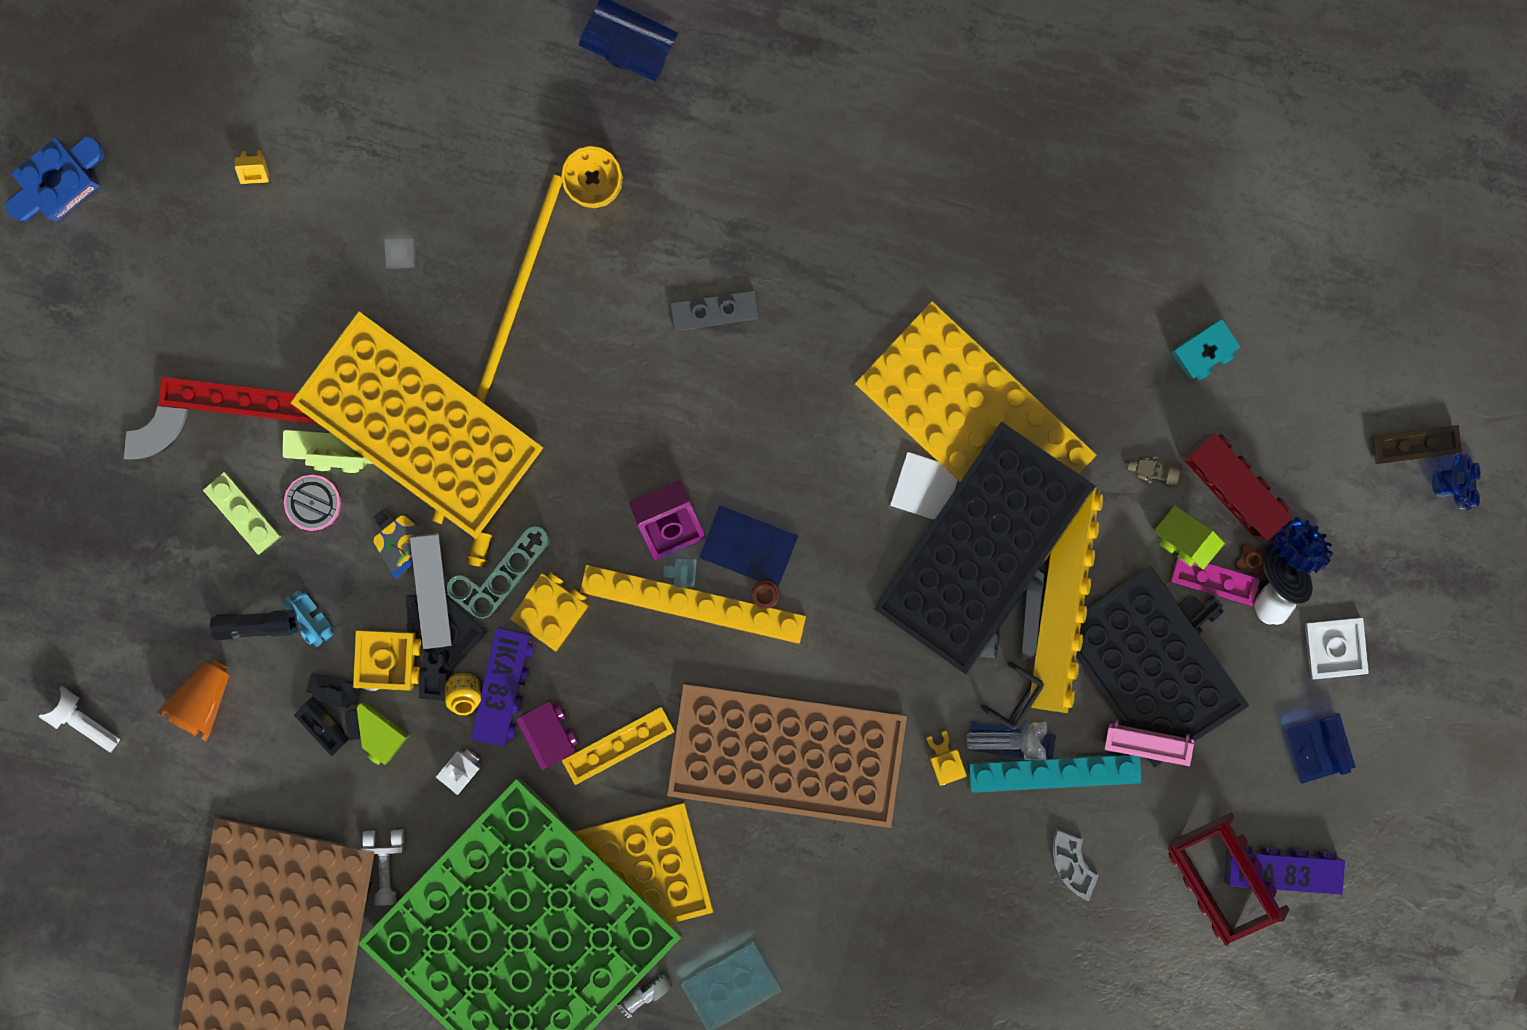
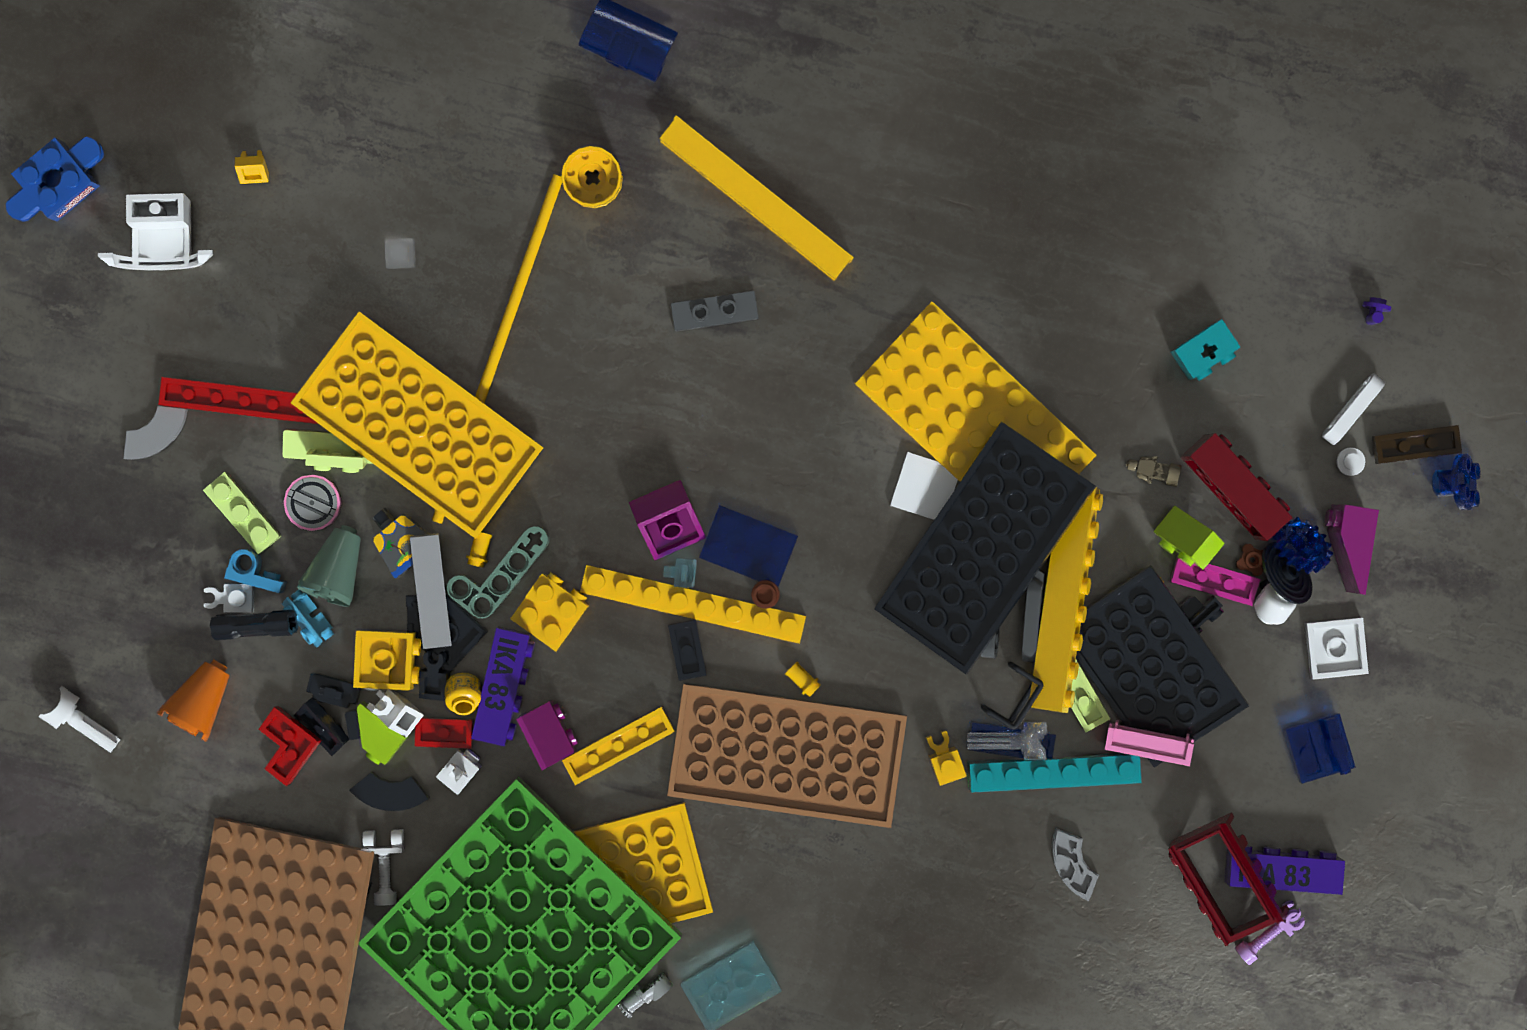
(159, 234): none -> white piece
(235, 598): none -> white plate
(268, 581): none -> dark azure plate
(295, 744): none -> red plate
(334, 568): none -> sand green cone
(389, 795): none -> black tile
(396, 712): none -> white brick
(444, 733): none -> red plate
(687, 650): none -> black plate
(755, 198): none -> yellow tile
(803, 679): none -> yellow pin
(1087, 704): none -> yellowish green plate
(1249, 951): none -> lavender bar
(1350, 461): none -> white plate
(1352, 540): none -> magenta slope
(1353, 409): none -> white beam
(1376, 308): none -> dark purple plate

